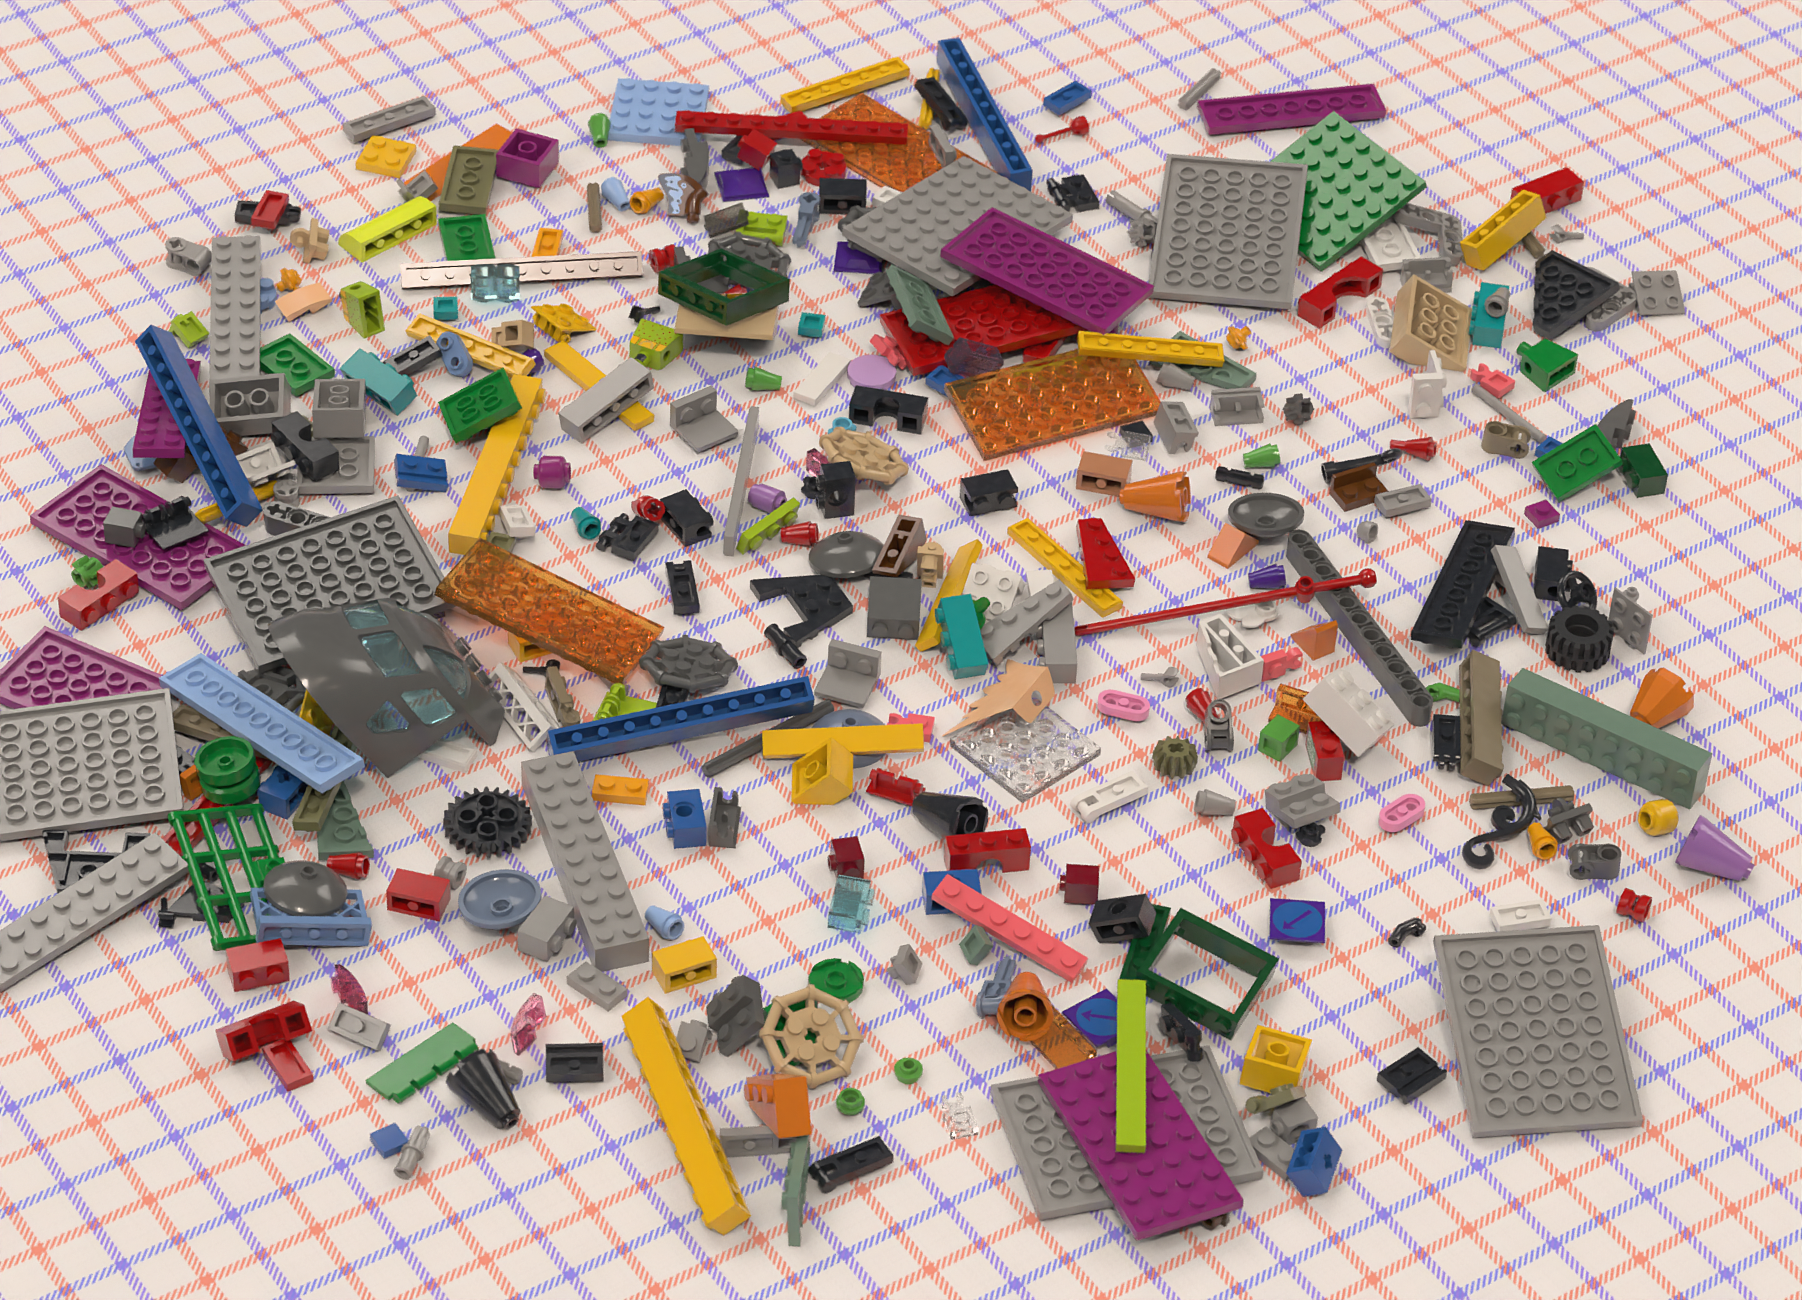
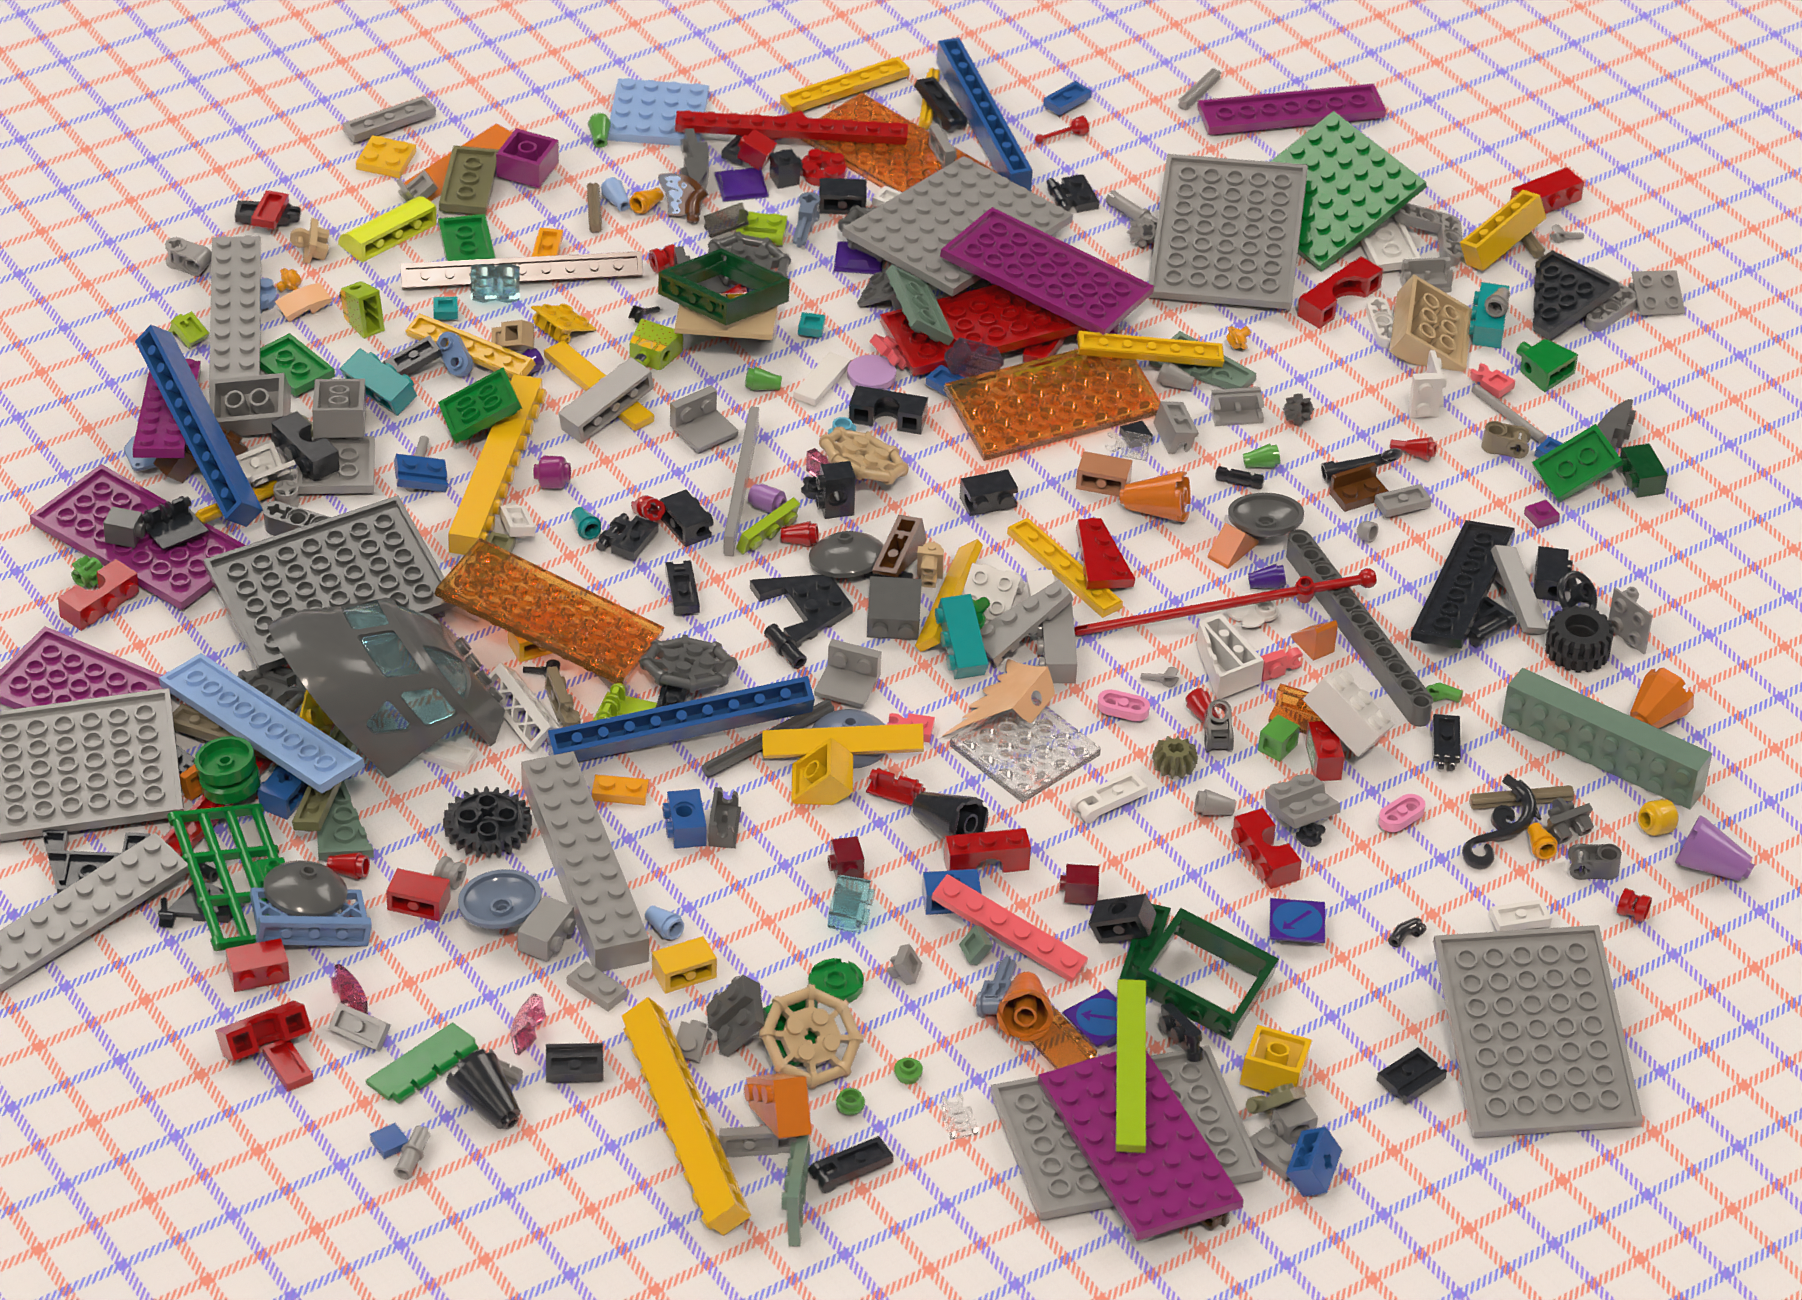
(1480, 718): dark tan brick -> none

